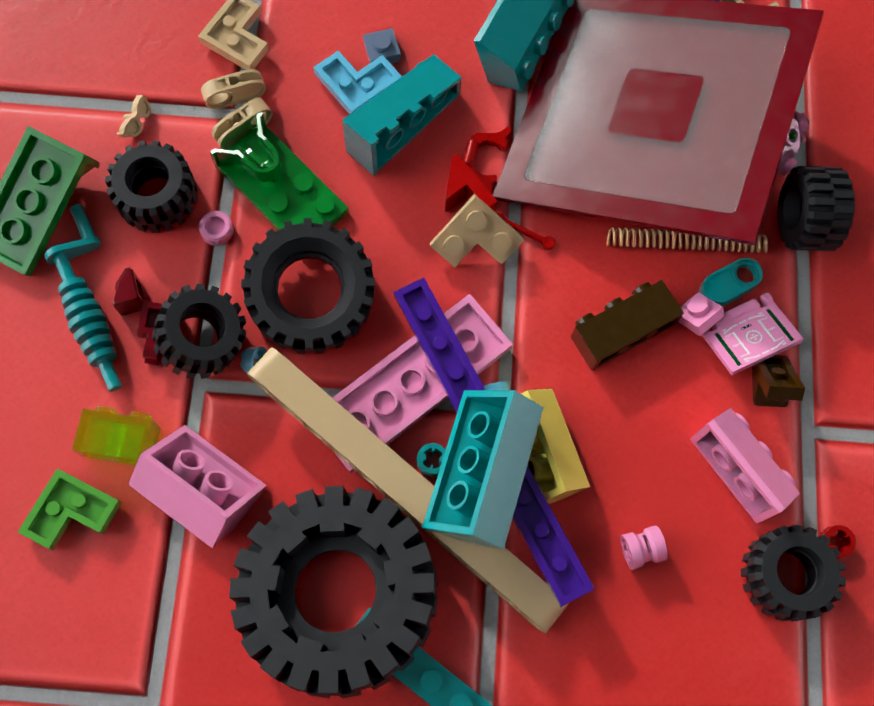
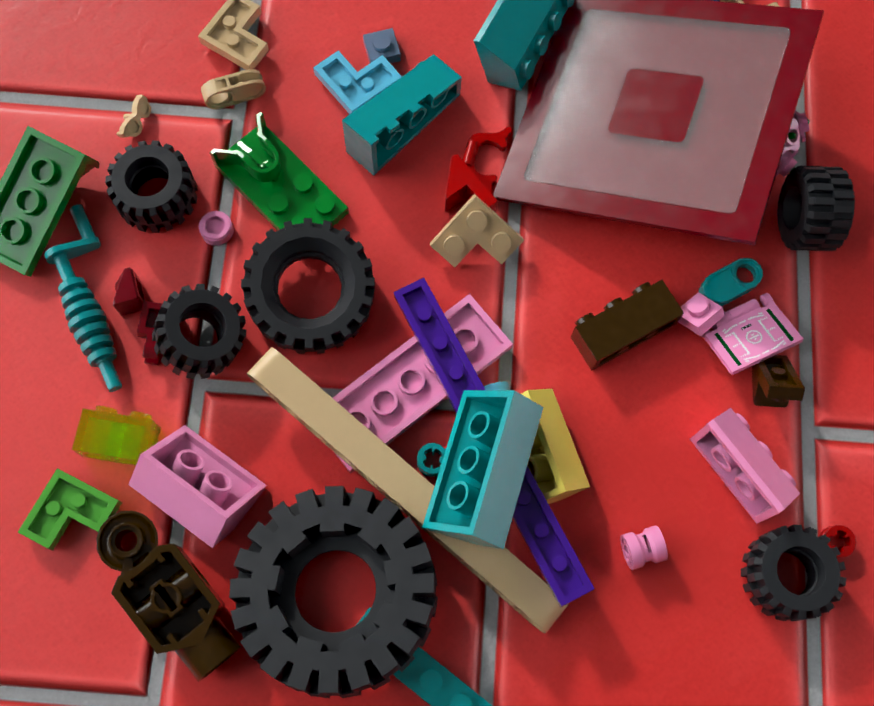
(166, 595): none -> dark brown brick
(240, 123): tan piece -> none
(249, 356): medium azure hinge -> none
(547, 242): red hinge -> none
(693, 242): light nougat piece -> none

